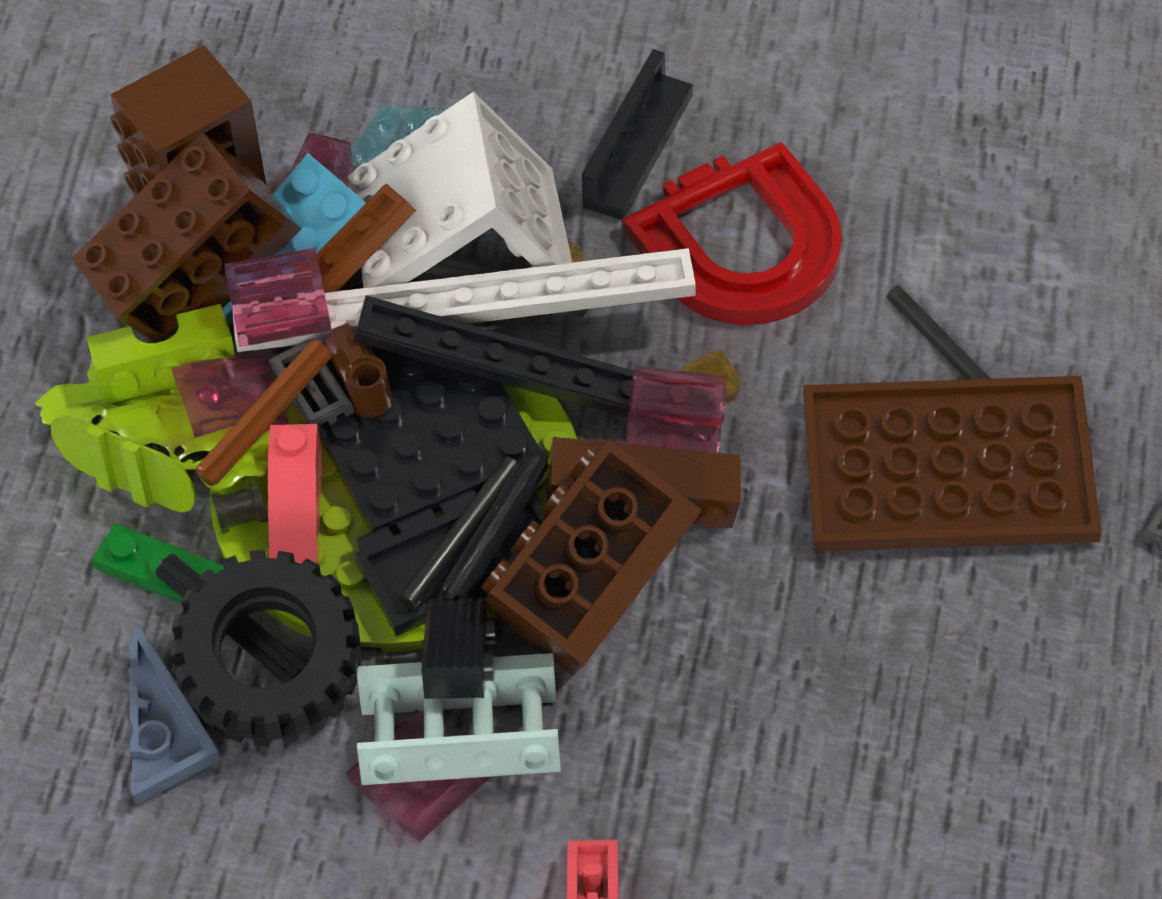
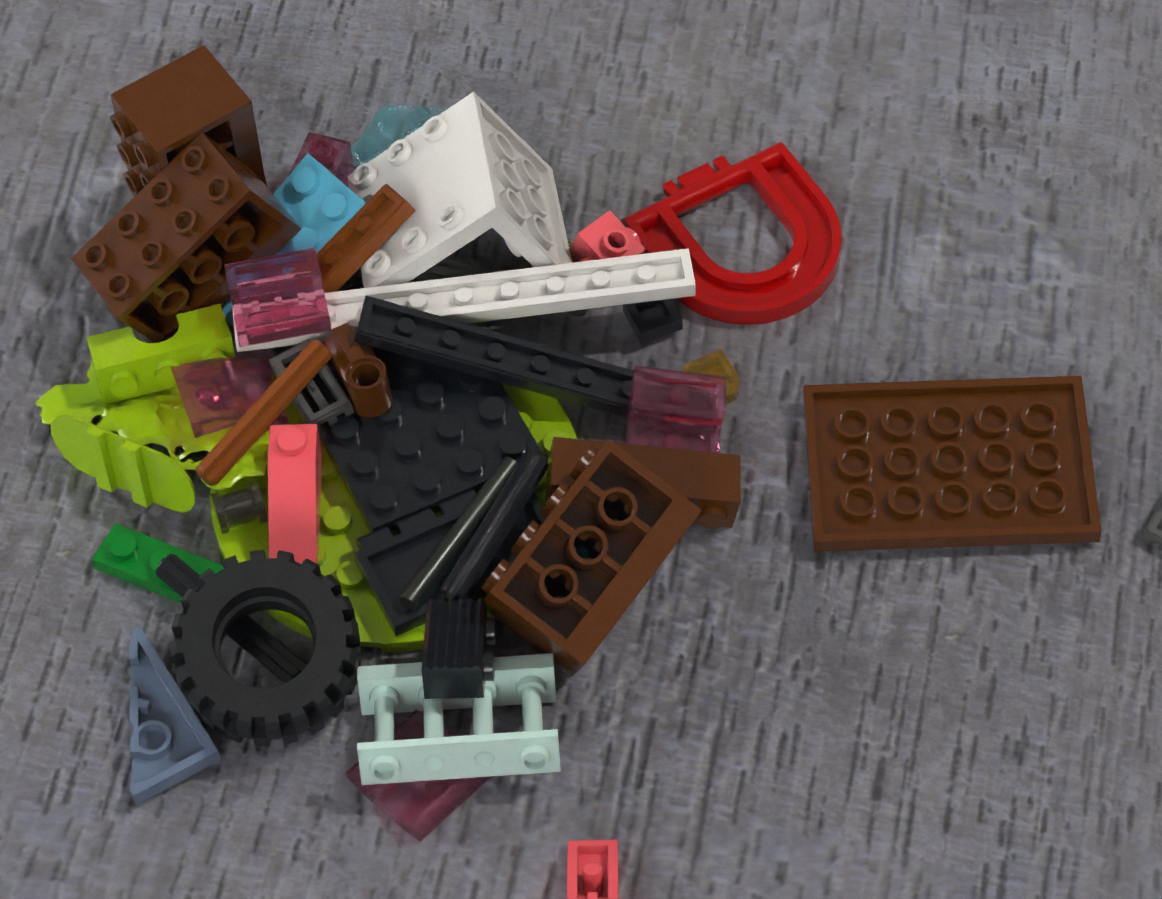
(605, 239): none -> coral brick
(634, 139): black fence -> none
(653, 319): none -> black plate
(935, 334): pearl dark grey bar -> none

